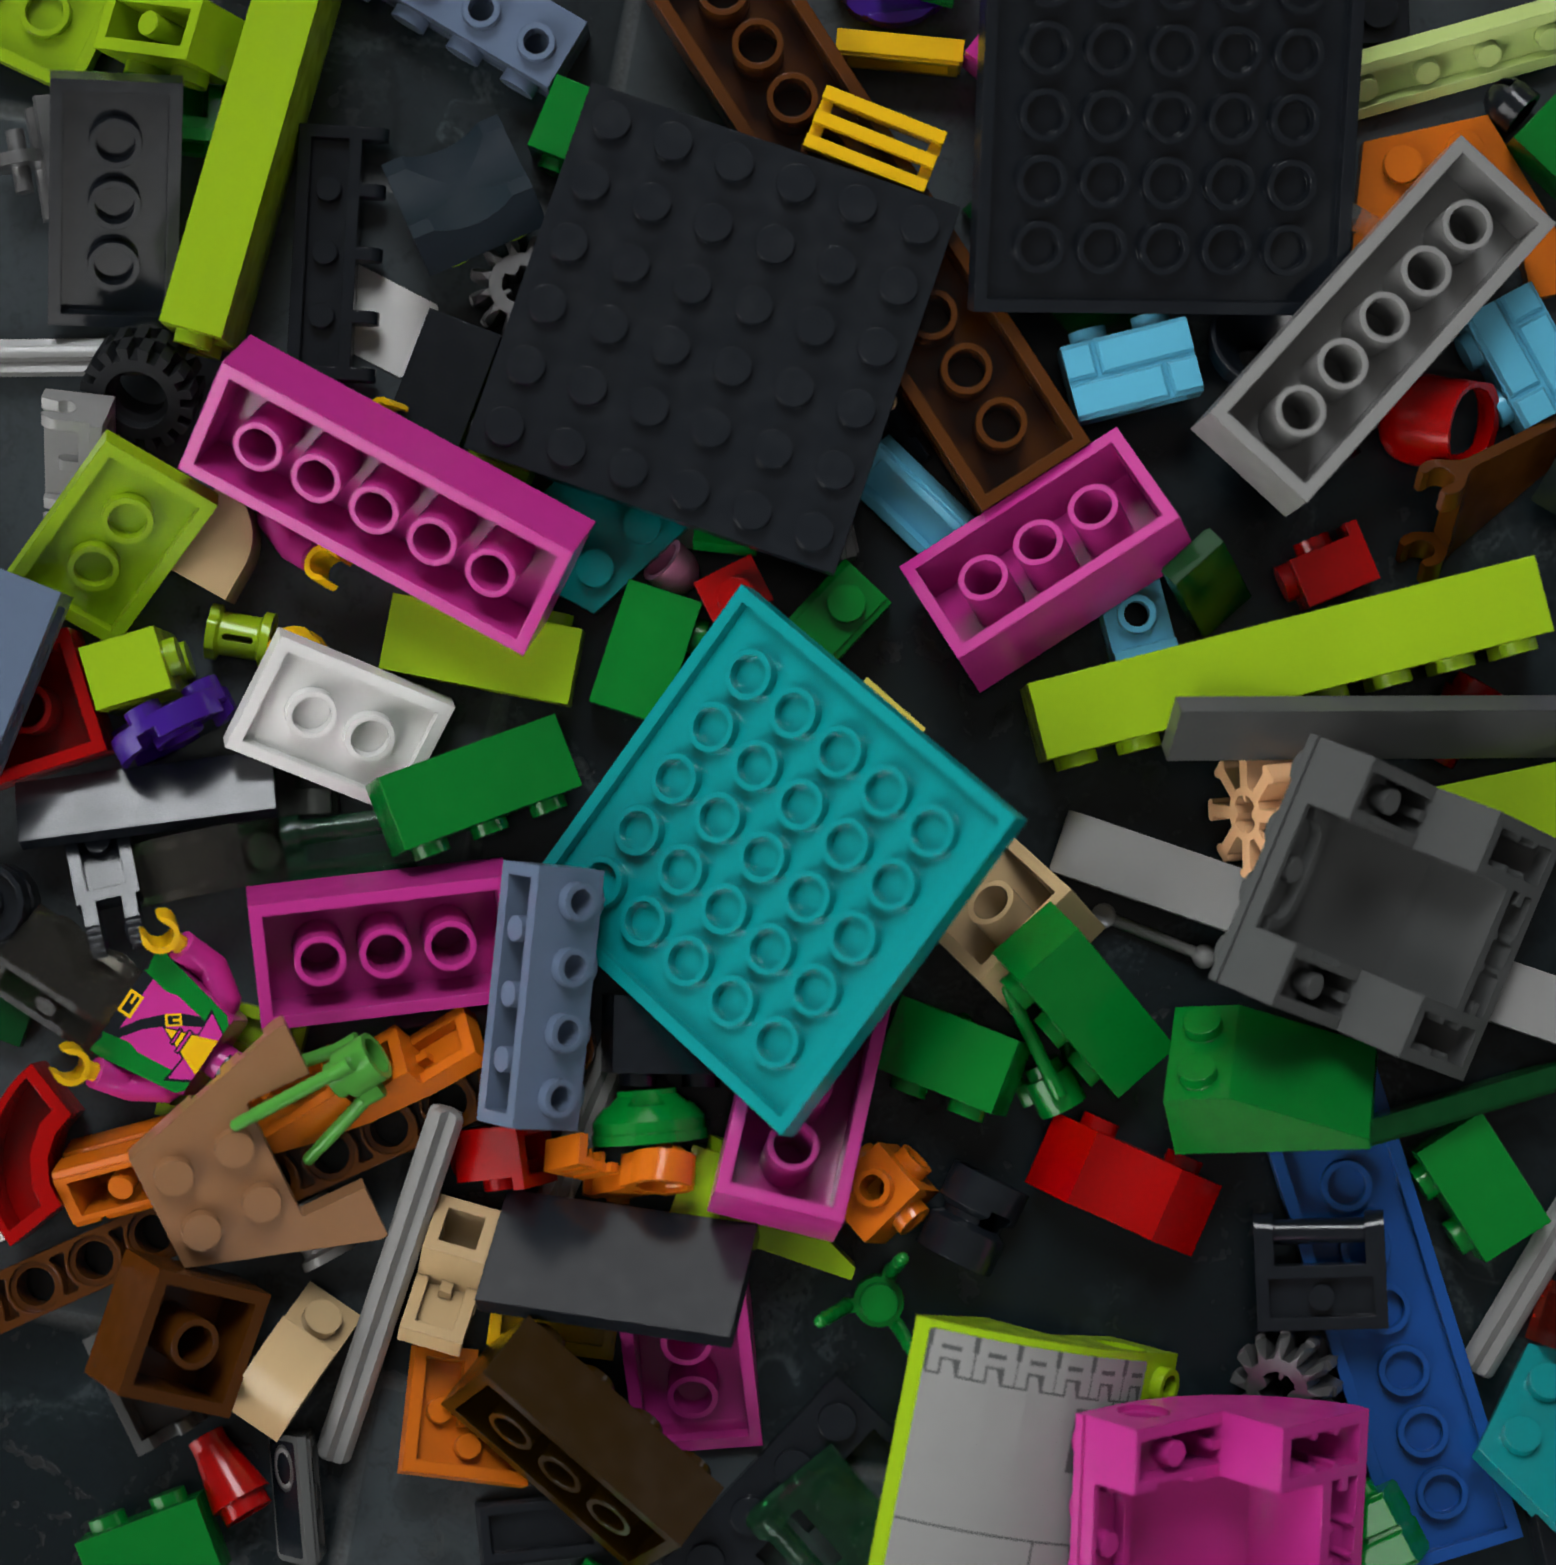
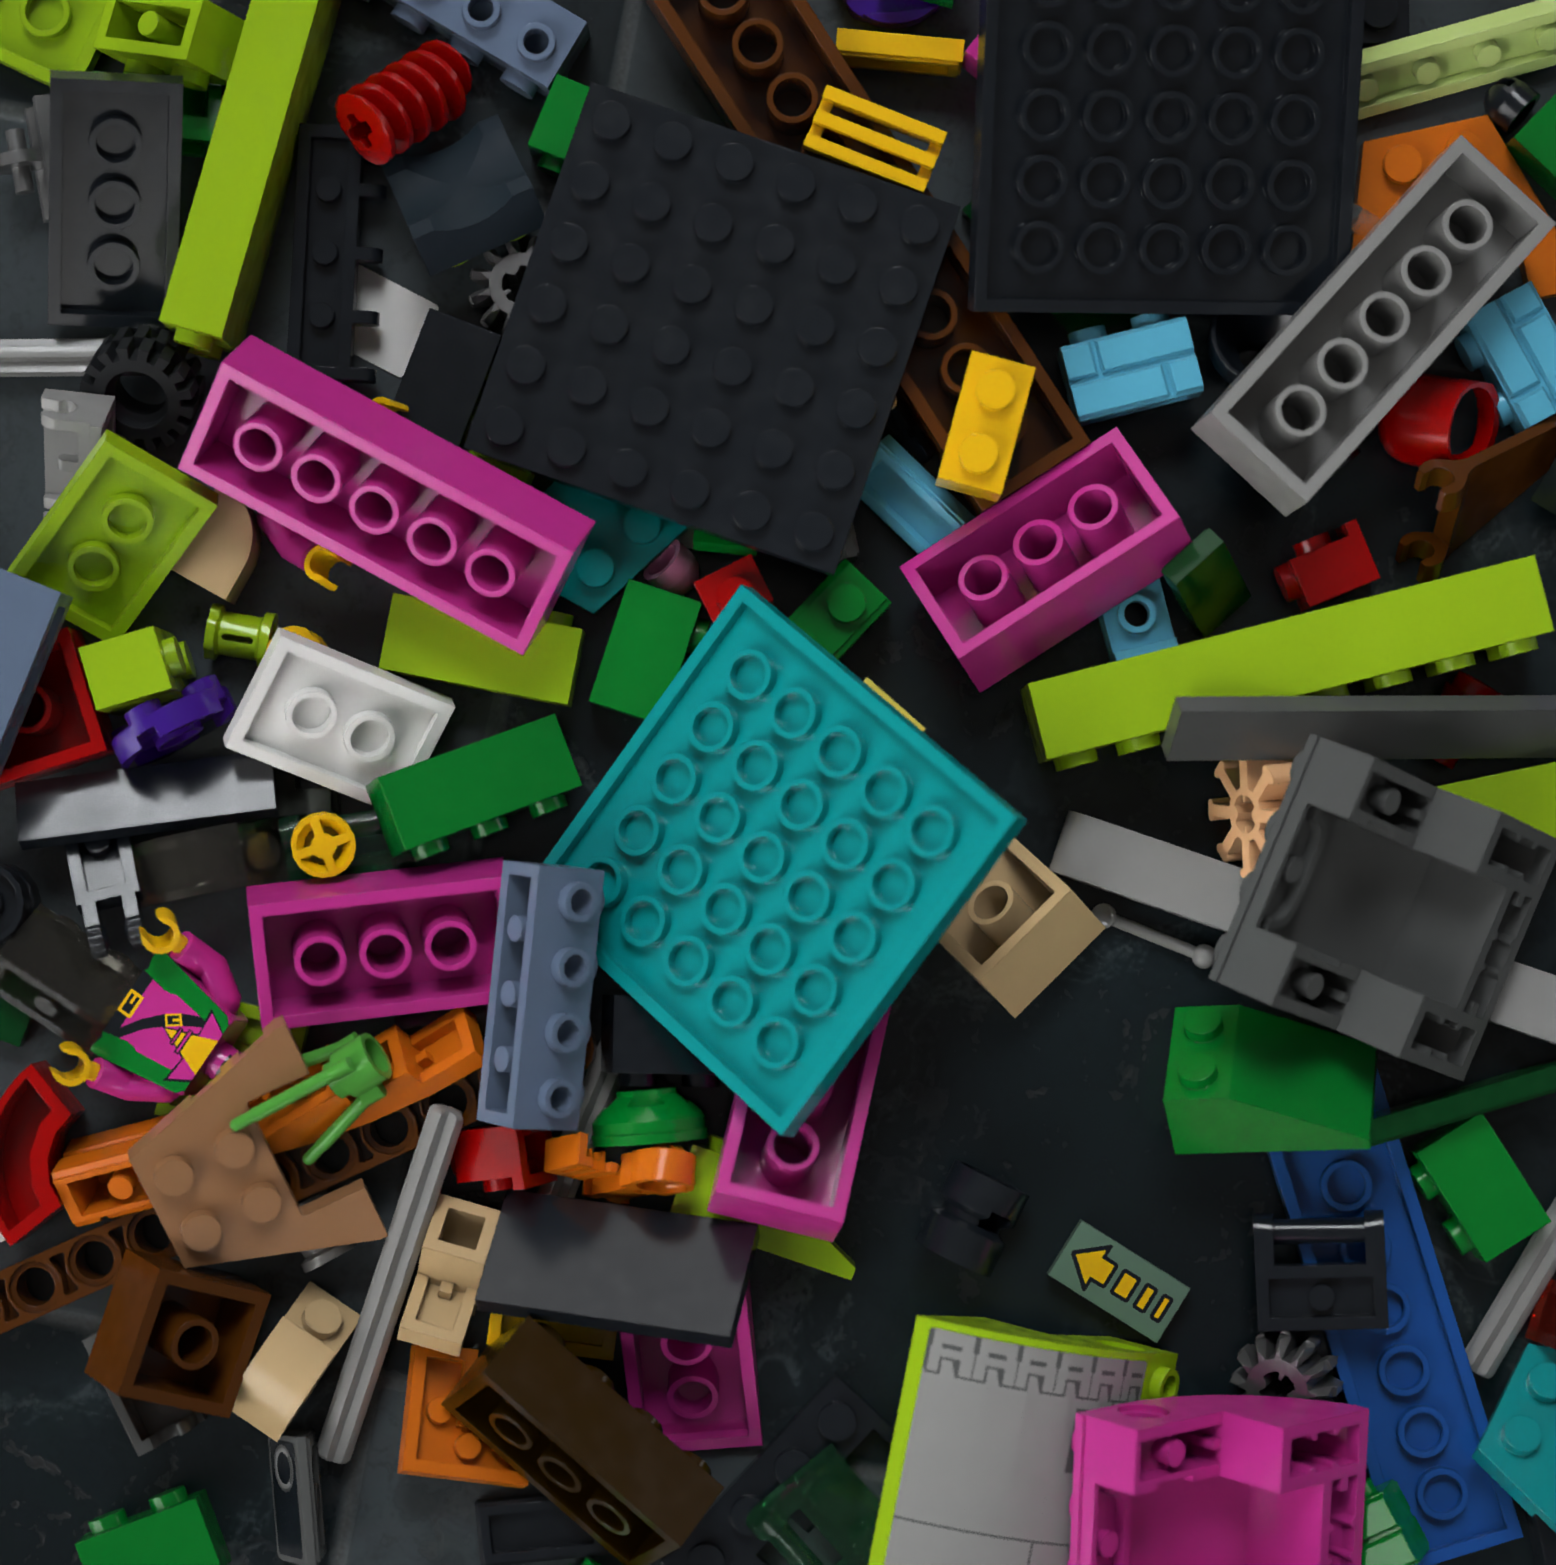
(229, 1478): red cone -> none
(327, 853): none -> yellow wheel
(405, 101): none -> red piece
(876, 1302): green plant -> none
(888, 1192): orange brick -> none
(954, 1058): green brick -> none
(985, 426): none -> yellow brick
(1050, 1084): green plant -> none
(1080, 1001): green brick -> none
(1118, 1280): none -> sand green tile
(1124, 1183): red brick -> none

